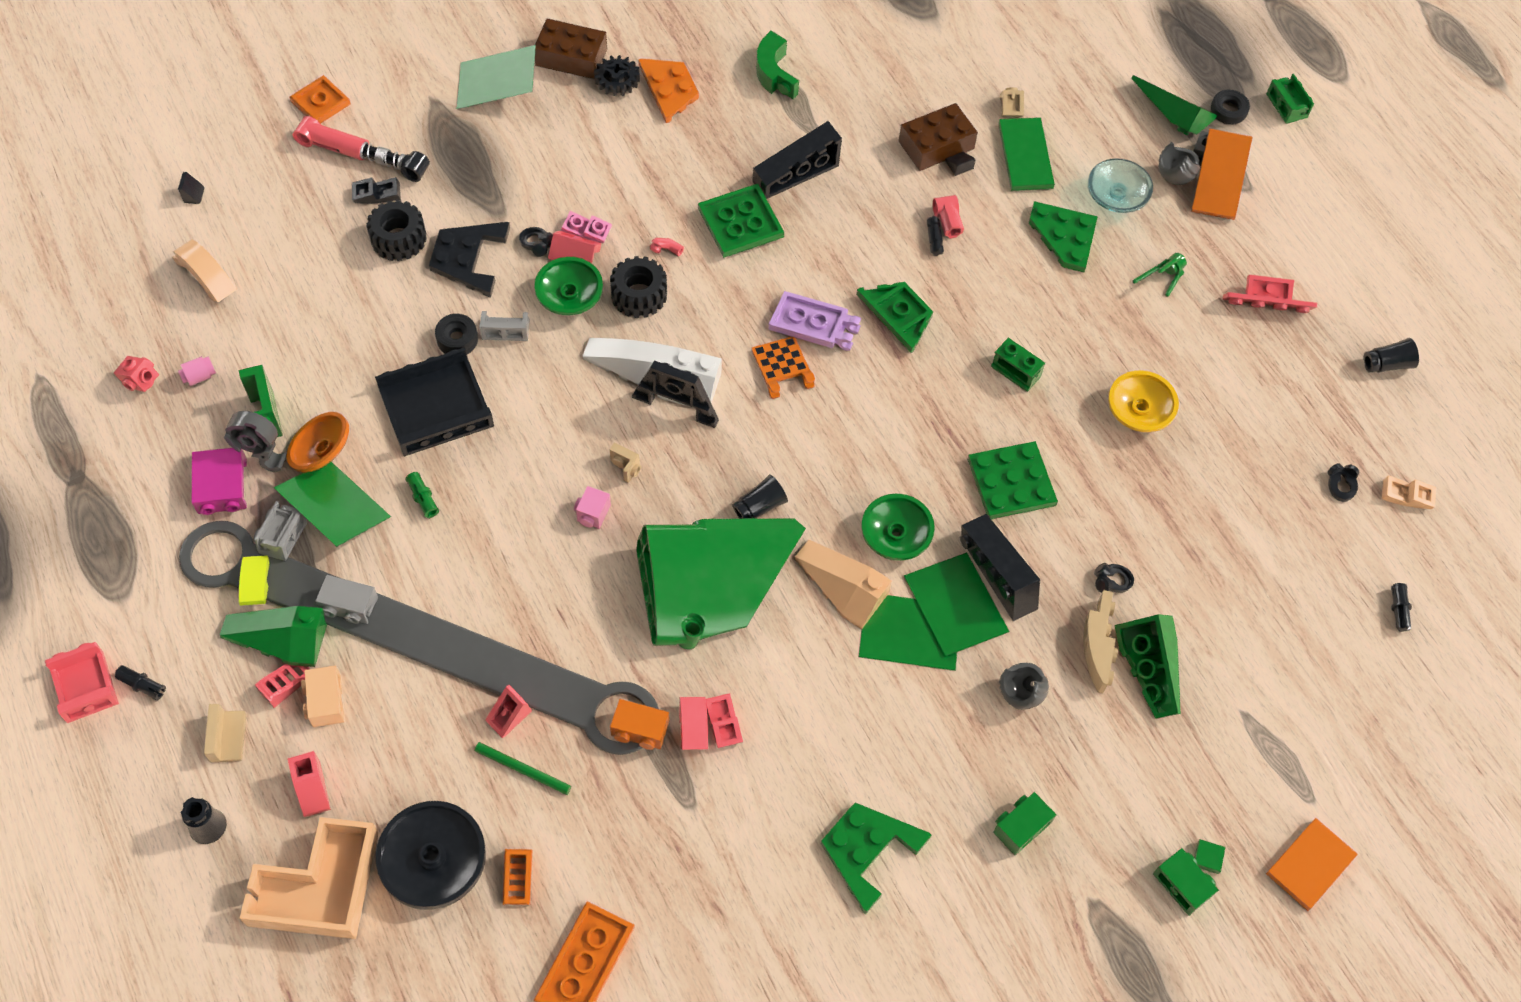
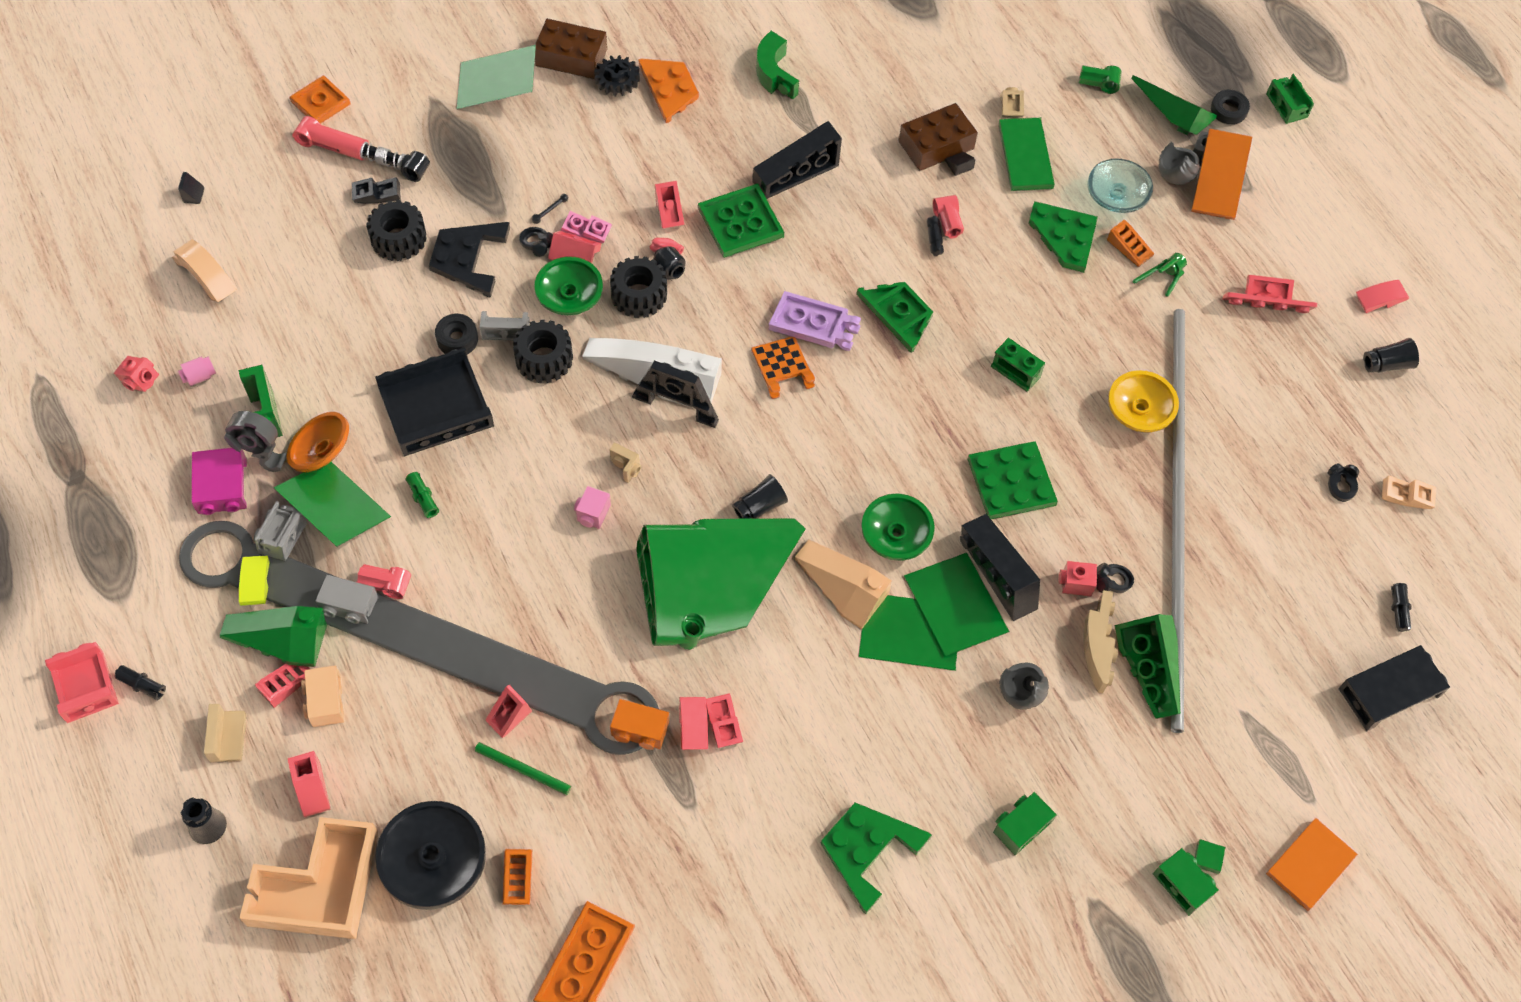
(391, 582): none -> coral piece
(537, 218): none -> black hinge
(543, 336): none -> black tyre
(669, 204): none -> coral slope
(671, 261): none -> black head
(1078, 578): none -> coral brick
(1106, 78): none -> green piece
(1134, 239): none -> orange slope
(1178, 505): none -> light grey piece
(1382, 294): none -> coral slope
(1393, 686): none -> black panel

